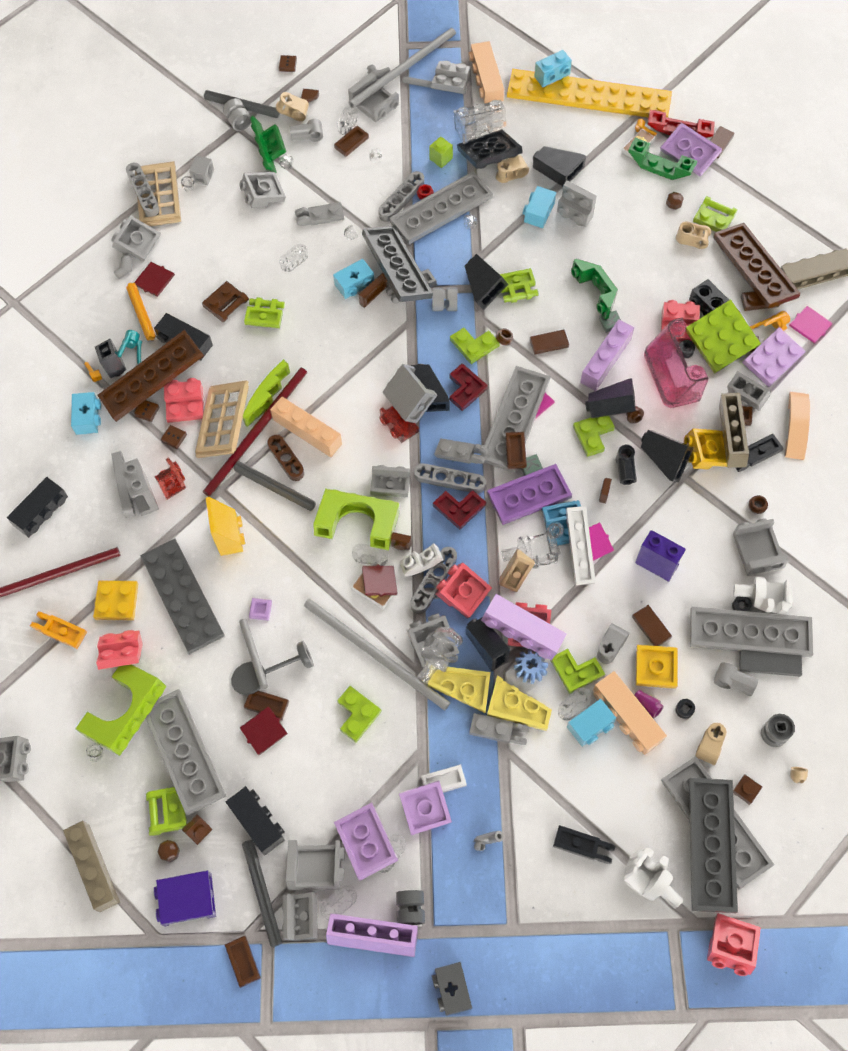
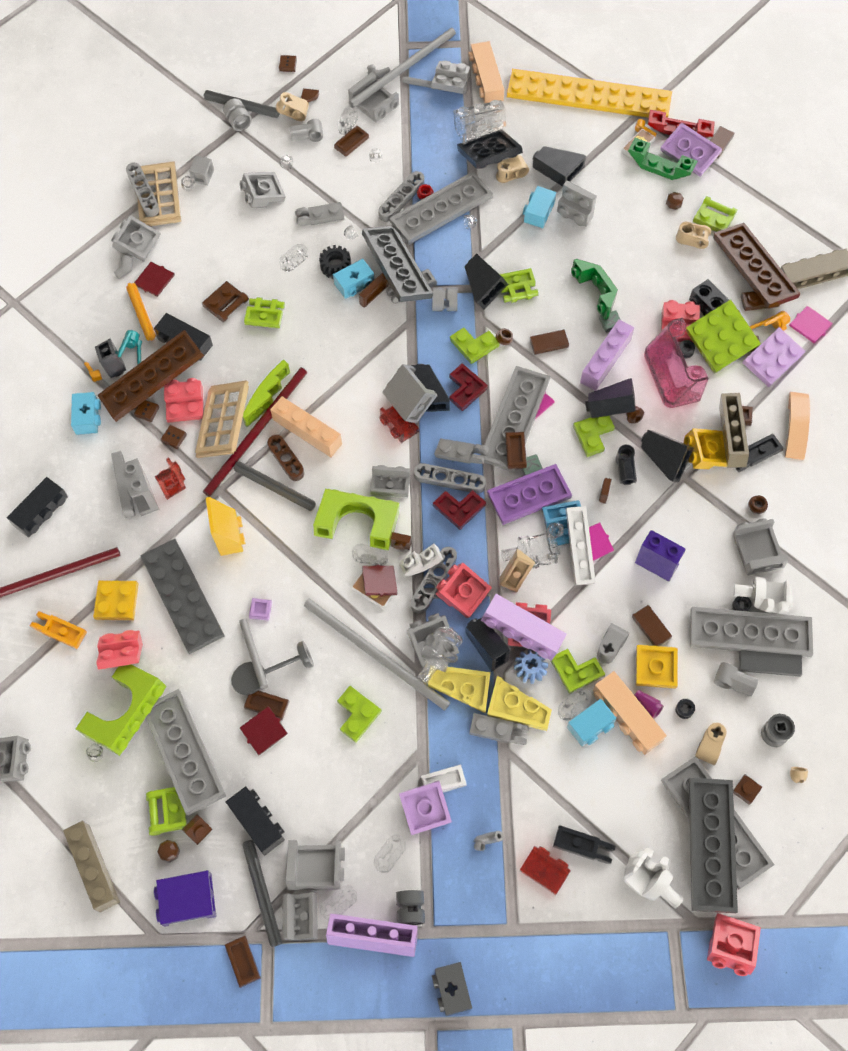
(269, 142): green bracket -> none
(334, 253): none -> black tyre
(366, 841): lavender plate -> none
(441, 152): lime brick -> none
(545, 869): none -> clear red bracket
(552, 68): medium azure brick -> none
(750, 391): light grey brick -> none

